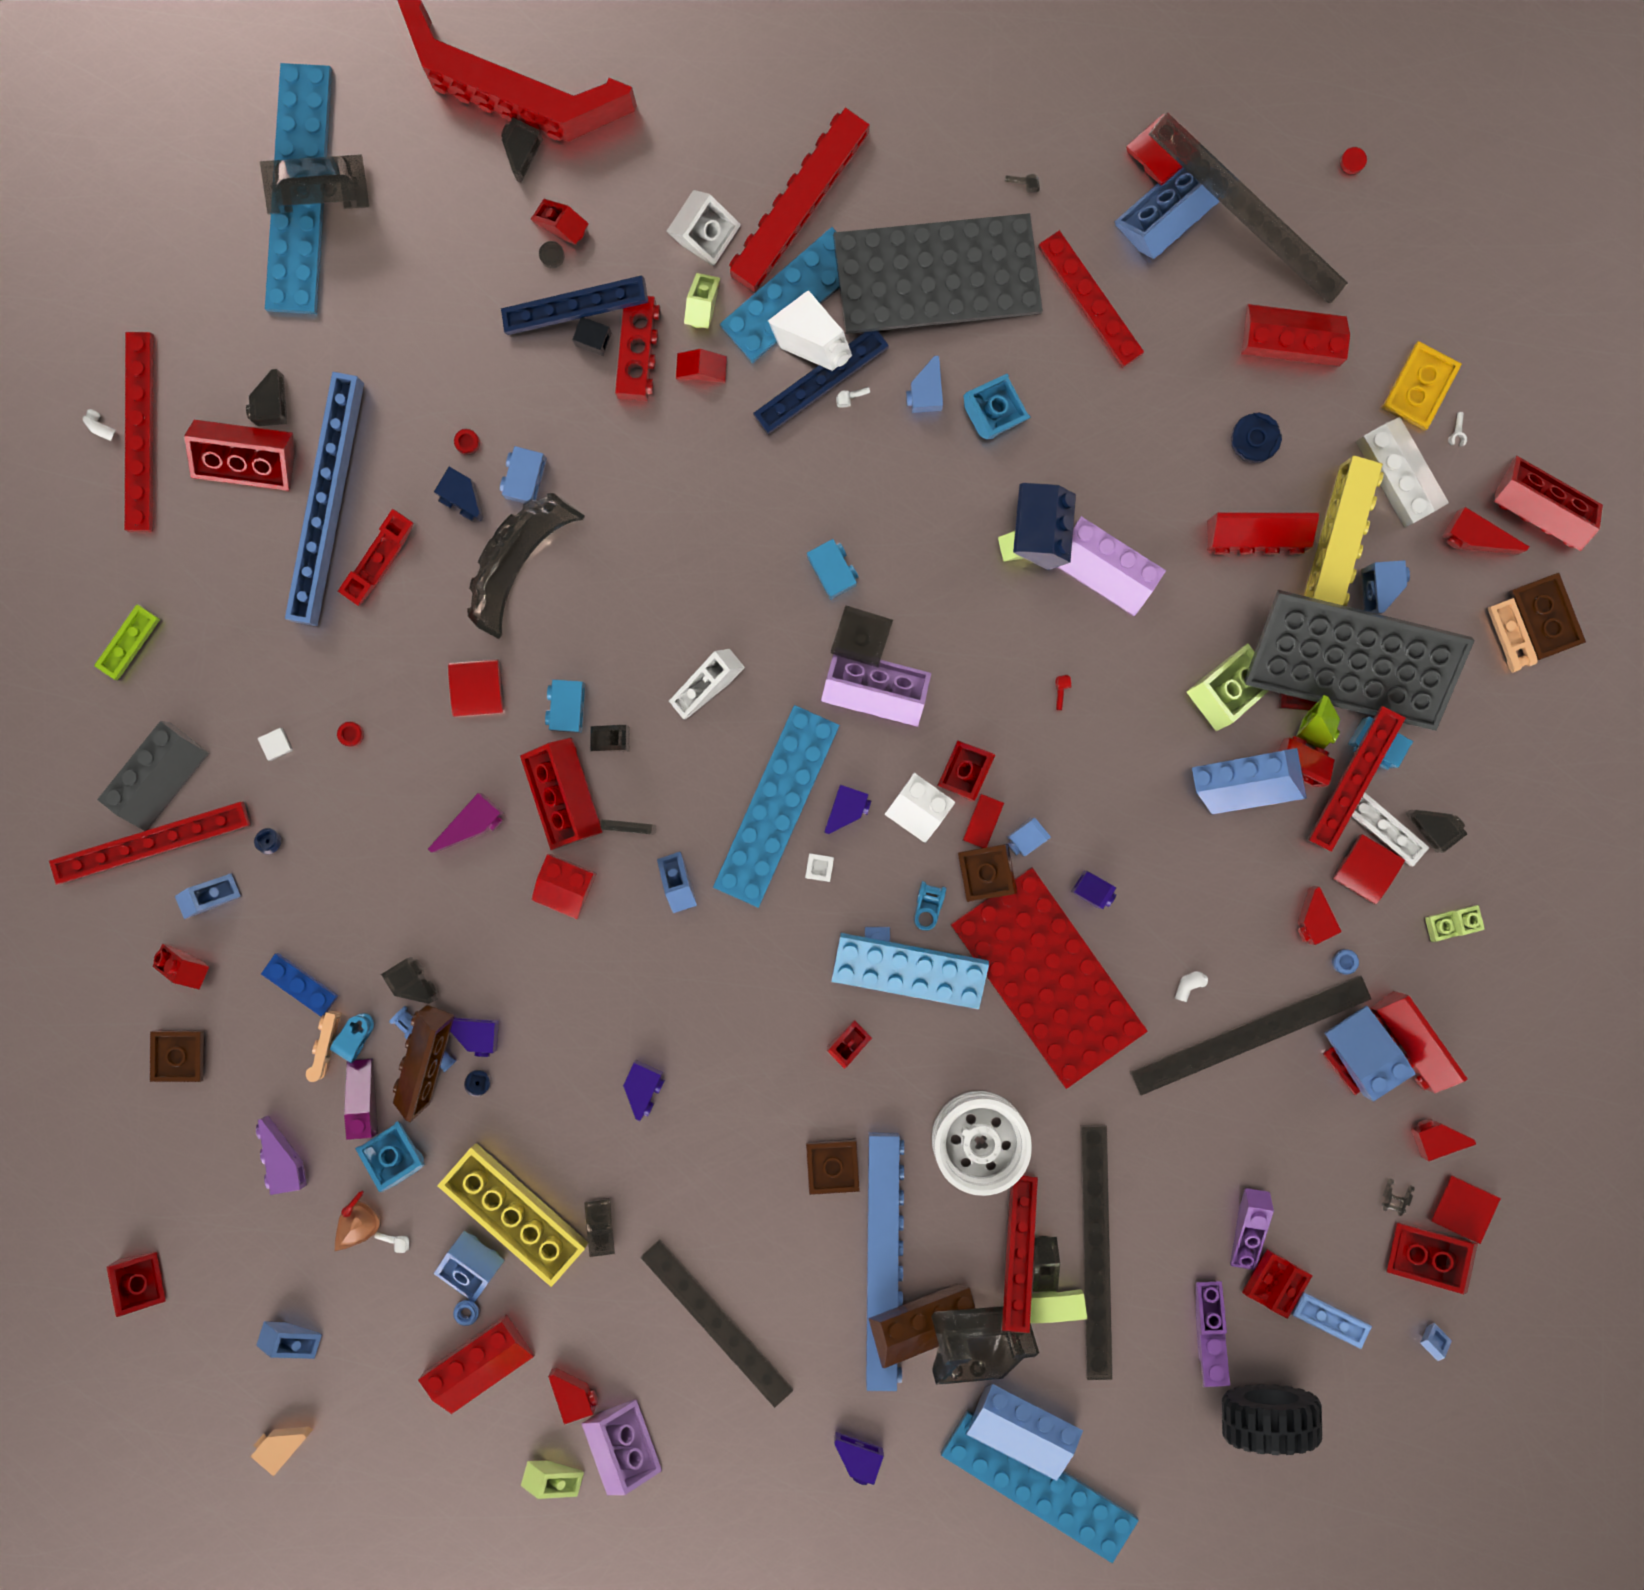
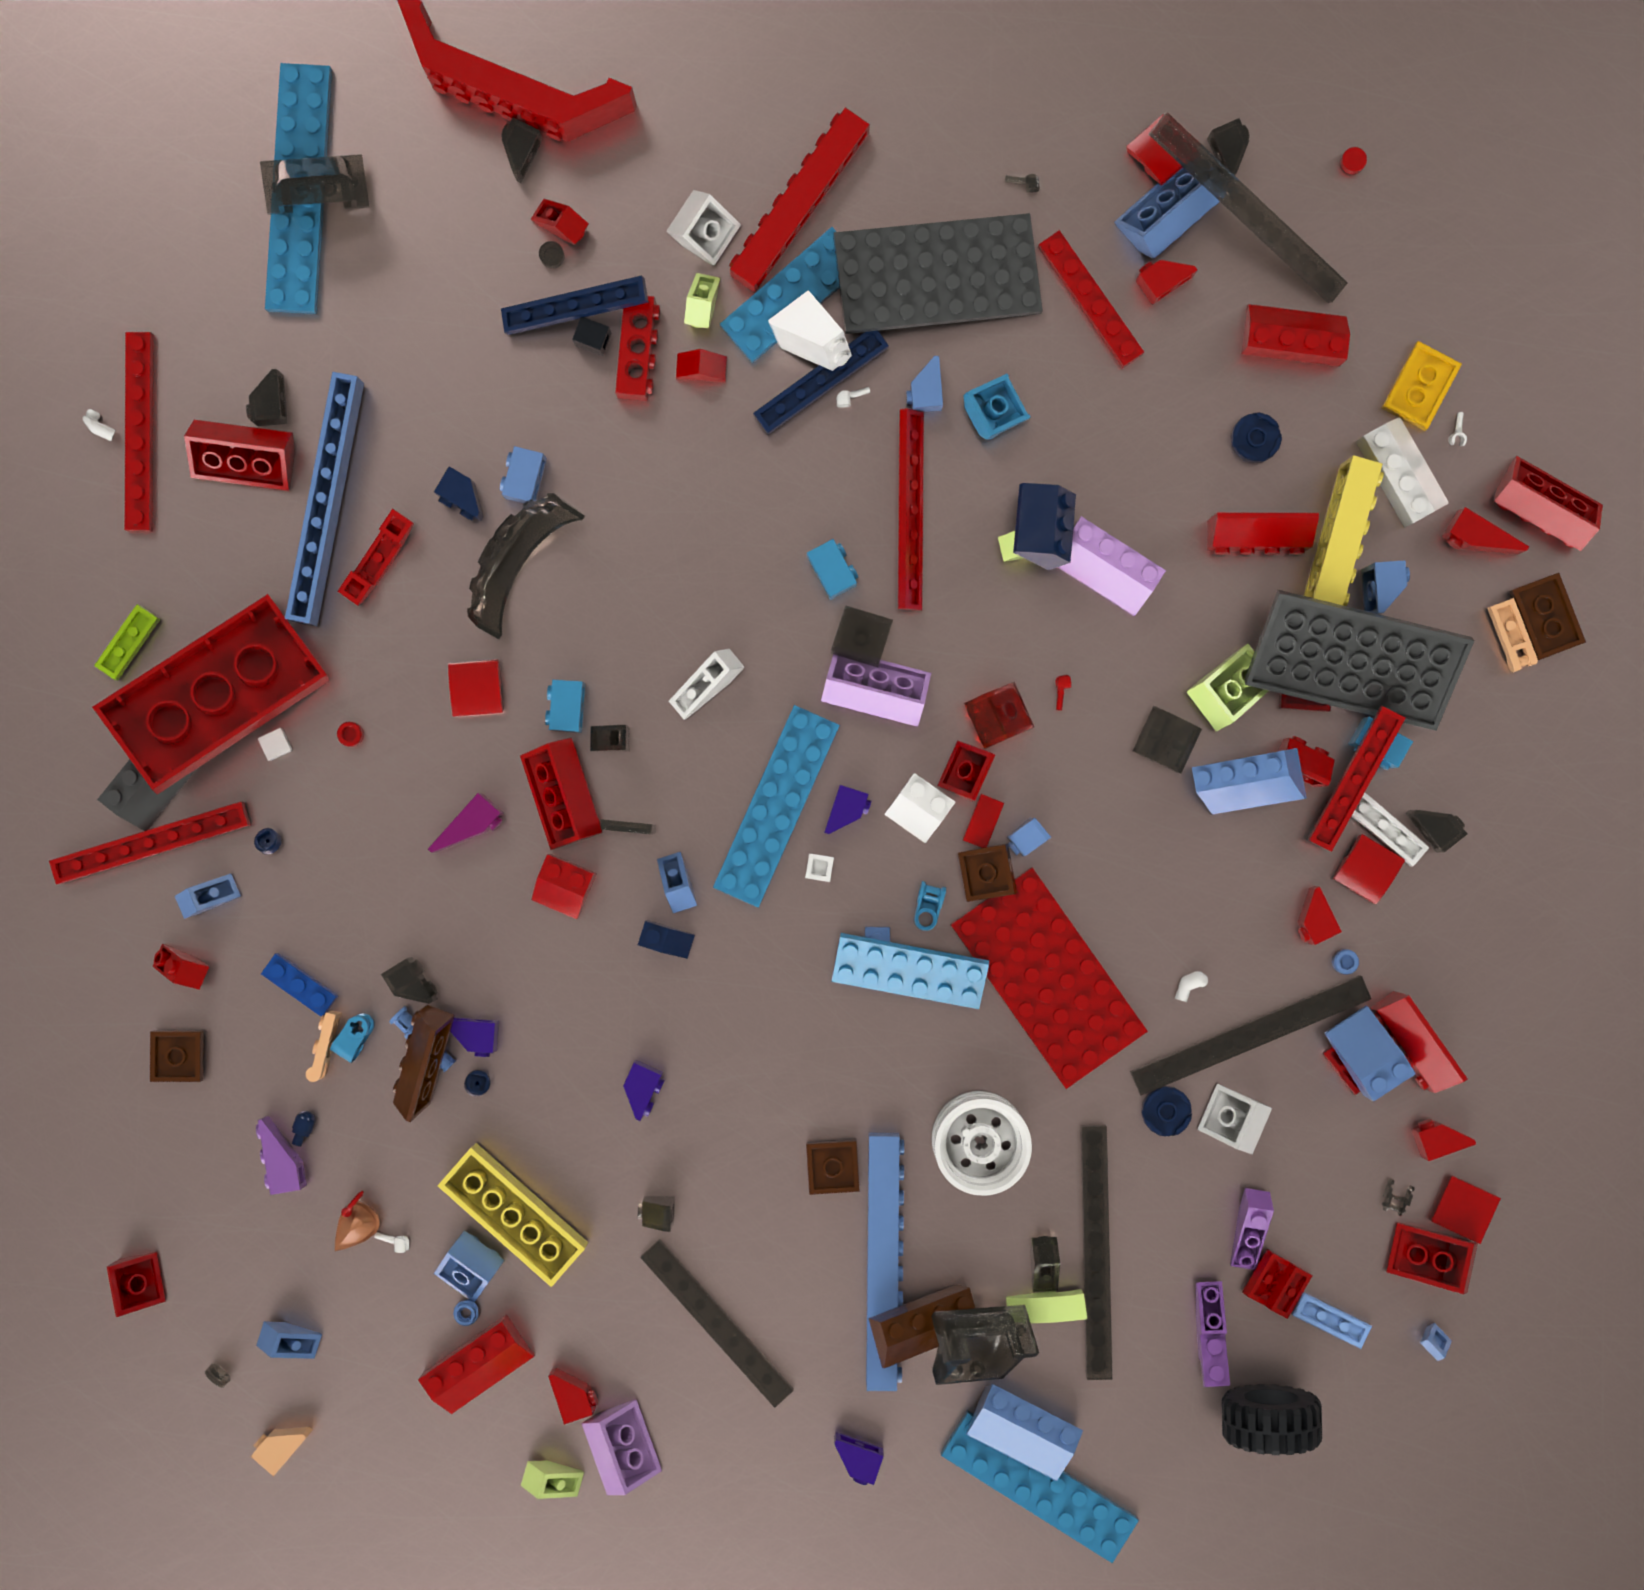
(211, 694): none -> red tile
(217, 1375): none -> clear smoke tile
(302, 1127): none -> dark blue cylinder
(360, 1100): magenta slope -> none
(390, 1157): dark azure slope -> none
(466, 441): red tile -> none
(599, 1227): clear smoke slope -> none
(657, 1212): none -> clear smoke slope
(666, 939): none -> dark blue slope
(848, 1044): red slope -> none
(910, 509): none -> red plate
(999, 715): none -> clear red slope
(1020, 1255): red plate -> none
(1094, 890): dark purple slope -> none
(1163, 277): none -> red slope
(1166, 1111): none -> dark blue tile
(1167, 739): none -> clear smoke slope
(1229, 144): none -> clear smoke slope
(1234, 1119): none -> white slope
(1320, 724): lime slope -> none
(1454, 923): yellowish green slope -> none

